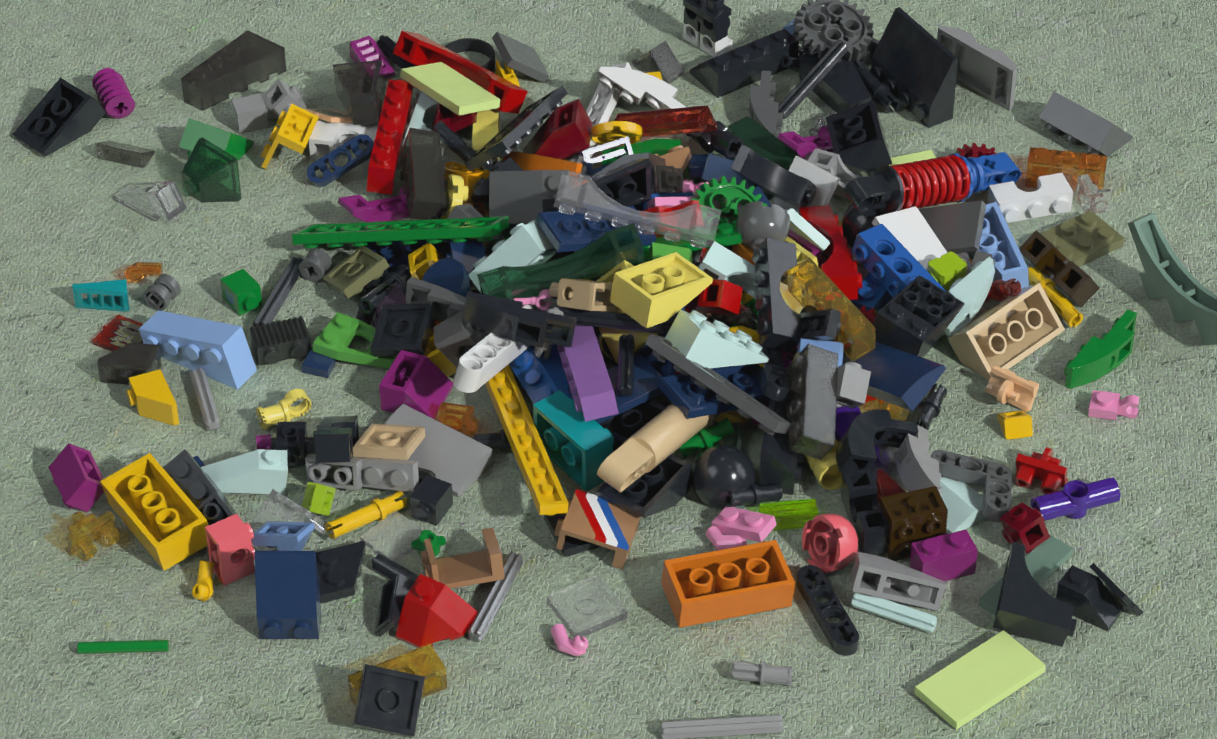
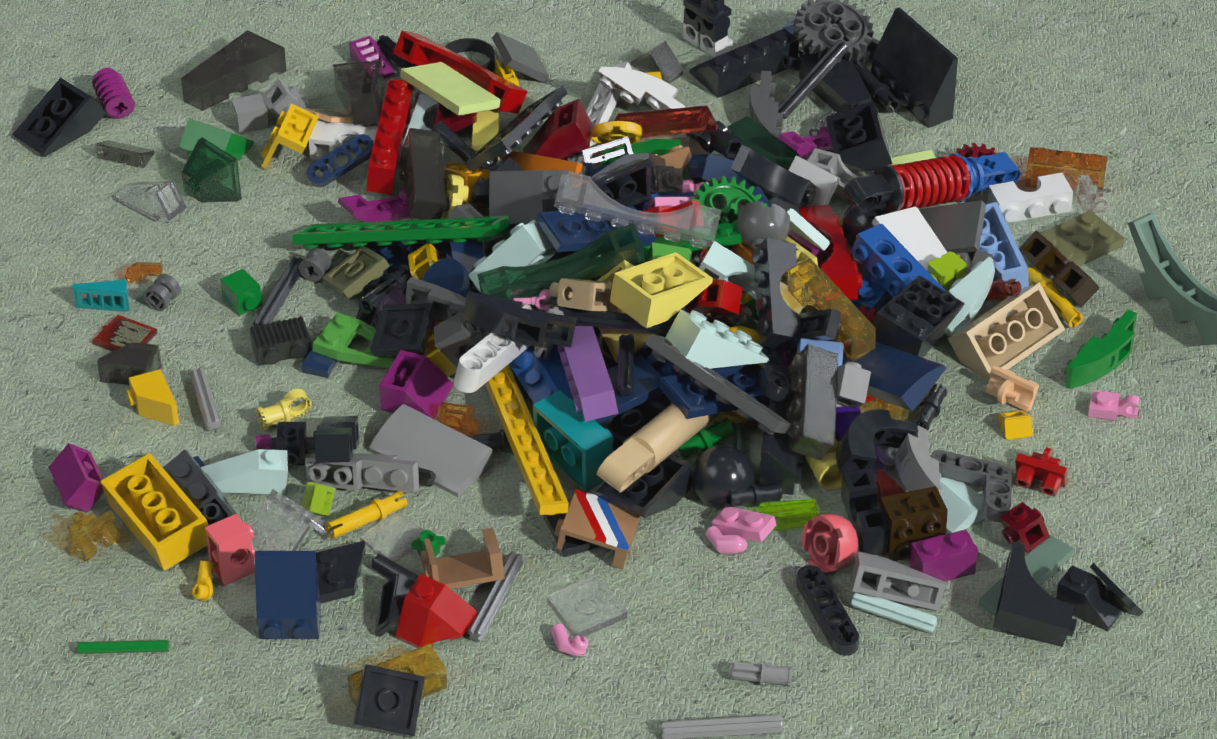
(202, 344): light blue wedge -> none
(283, 535): medium blue slope -> none
(389, 441): tan tile -> none
(431, 500): black brick -> none
(727, 583): orange brick -> none
(979, 679): yellowish green tile -> none
(981, 68): light grey slope -> none
(1077, 498): dark purple piece -> none
(1083, 126): dark grey slope -> none

